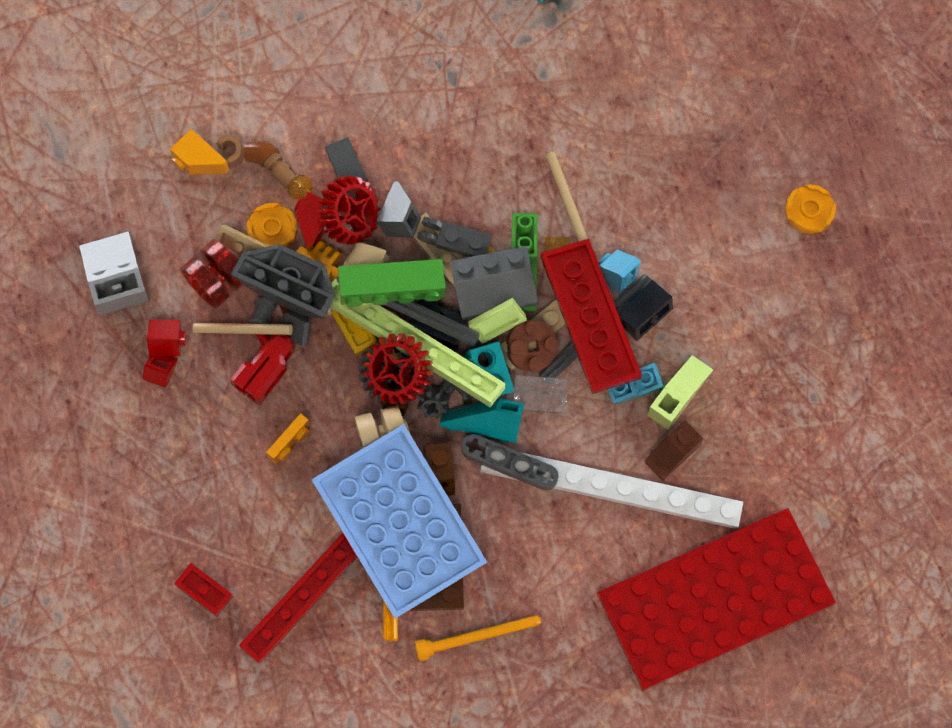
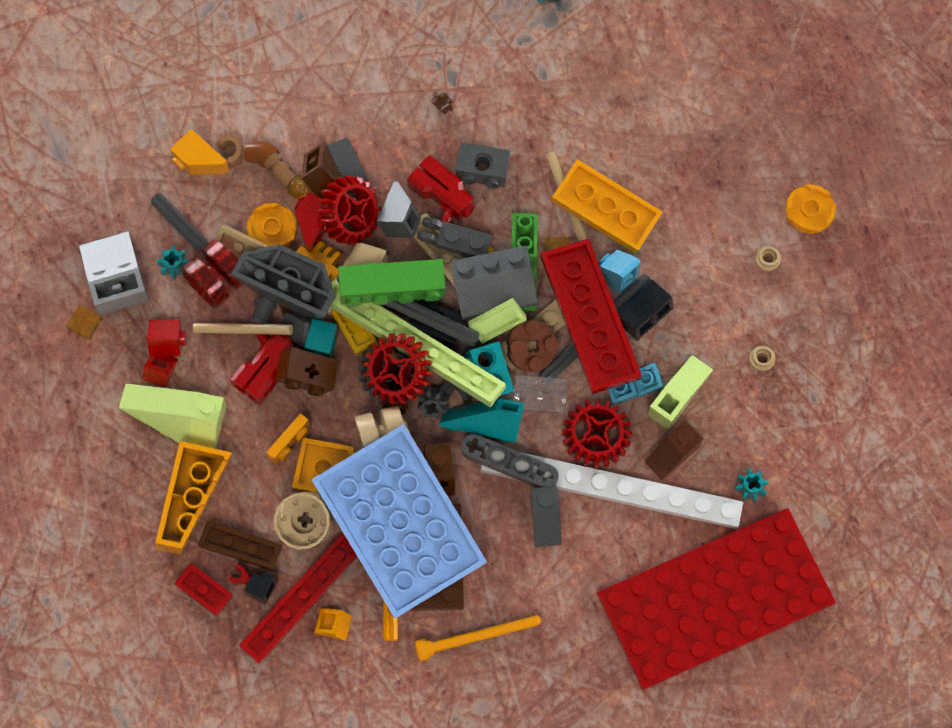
(84, 322): none -> clear yellow tile
(167, 260): none -> teal gear
(176, 413): none -> yellowish green wedge
(179, 222): none -> dark grey axle
(191, 486): none -> light orange wedge
(240, 545): none -> reddish brown plate
(256, 585): none -> black piece
(293, 529): none -> tan wheel
(306, 371): none -> reddish brown brick
(315, 459): none -> light orange plate
(319, 169): none -> reddish brown slope
(321, 338): none -> teal brick
(333, 623): none -> light orange slope
(442, 102): none -> reddish brown plate
(442, 187): none -> red piece
(473, 155): none -> dark grey brick
(545, 516): none -> dark grey slope
(586, 415): none -> red gear
(606, 206): none -> light orange plate
(757, 490): none -> teal gear
(762, 351): none -> tan plate
(770, 252): none -> tan plate

